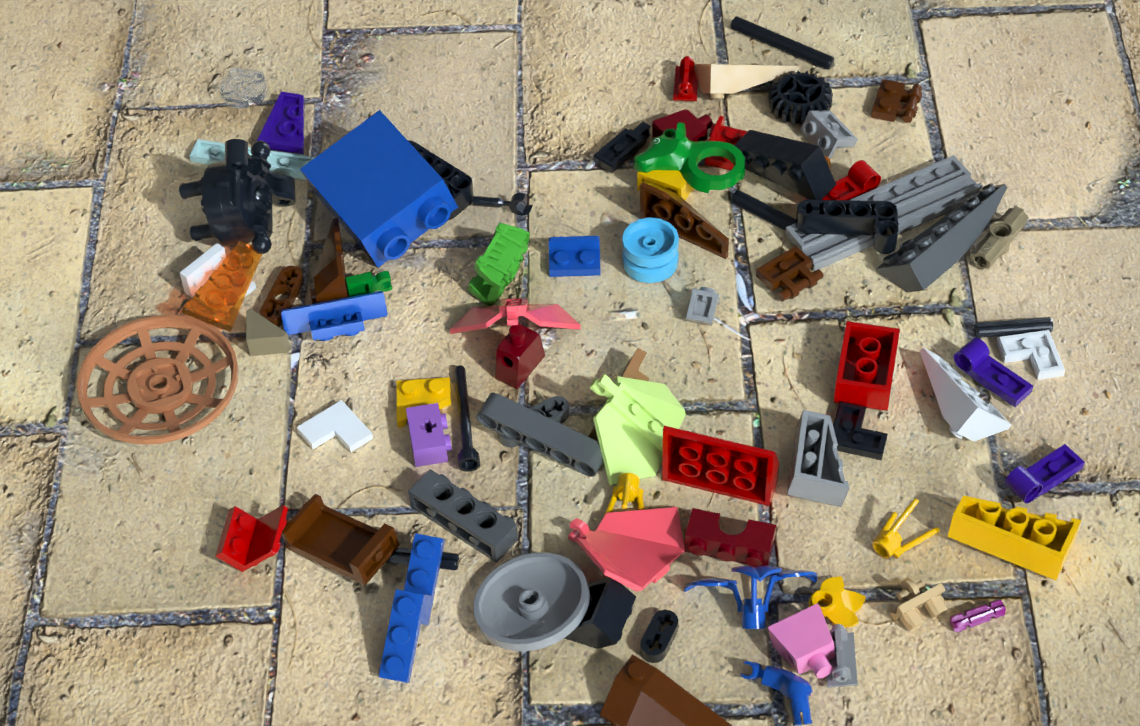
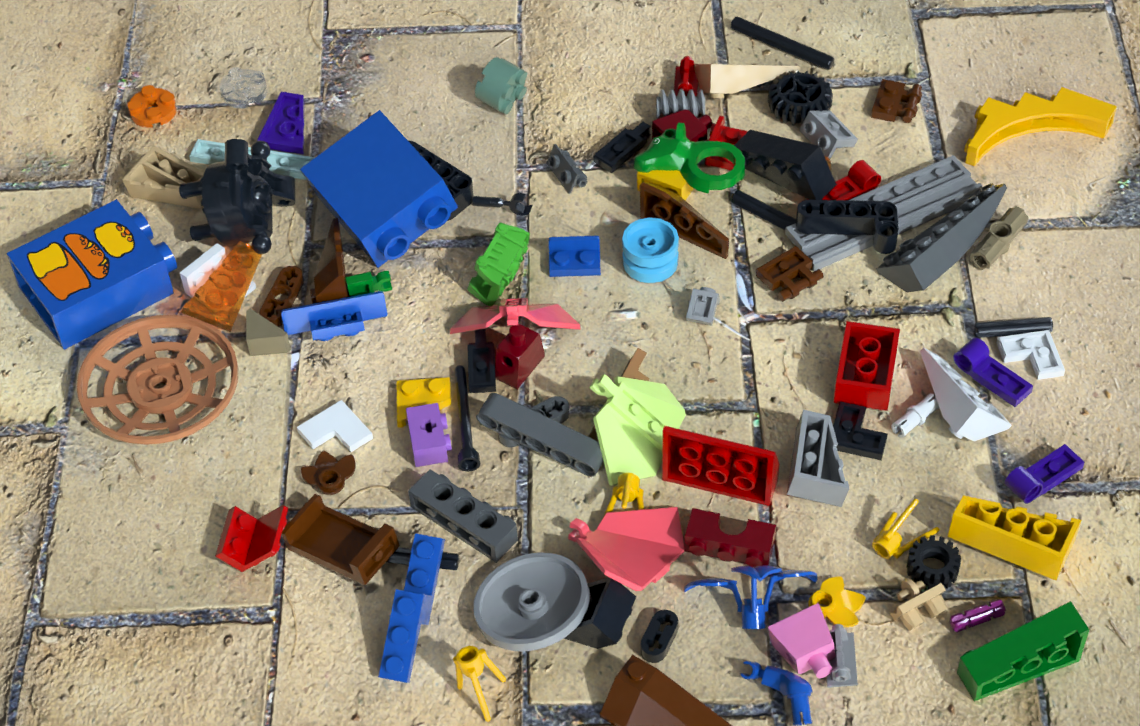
(93, 272): none -> blue brick
(149, 97): none -> orange plate
(159, 178): none -> tan wedge
(329, 470): none -> reddish brown plate
(471, 663): none -> yellow plant
(481, 364): none -> black hinge
(501, 84): none -> sand green brick
(565, 169): none -> dark grey hinge
(674, 103): none -> light grey piece
(915, 415): none -> white pin
(937, 550): none -> black tyre
(1025, 653): none -> green wedge
(1031, 114): none -> yellow arch

